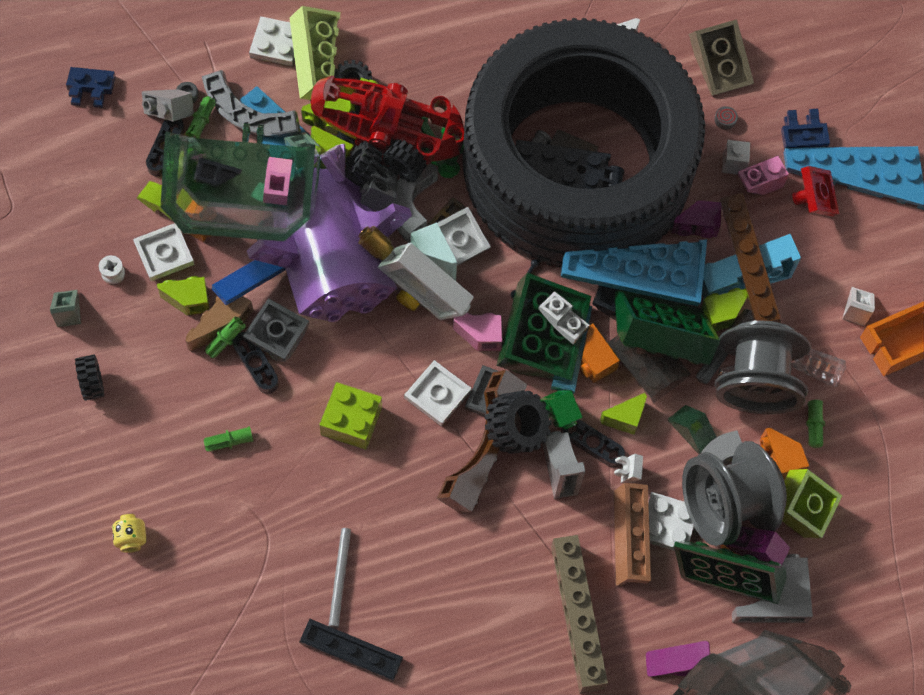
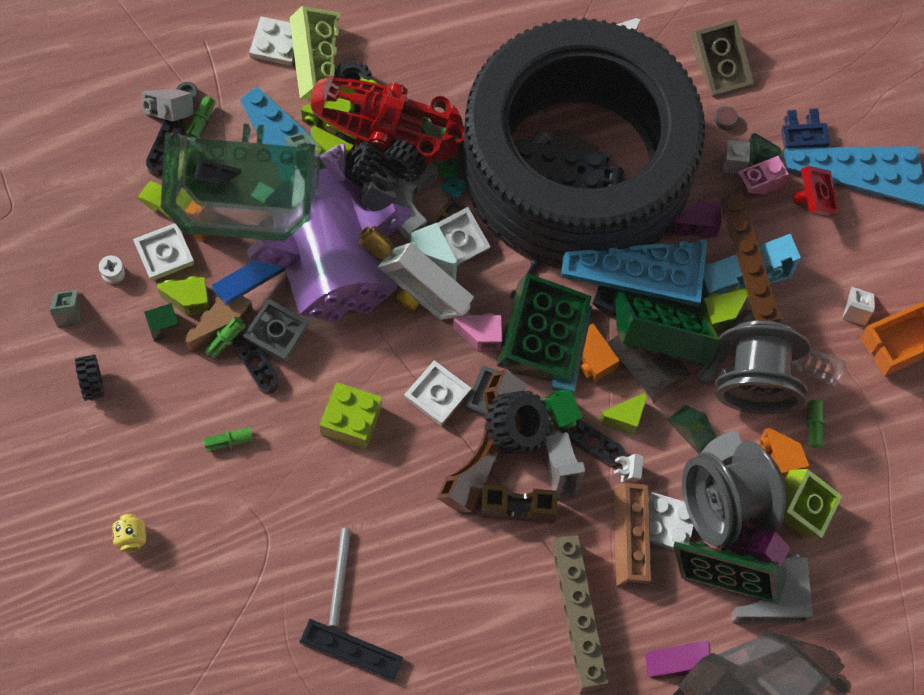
(90, 80): dark blue plate -> none
(160, 319): none -> dark green panel
(237, 113): tile -> none
(277, 181): bright pink slope -> none
(451, 191): none -> teal plate
(534, 506): none -> dark brown arch
(565, 321): white slope -> none
(762, 150): none -> clear green slope

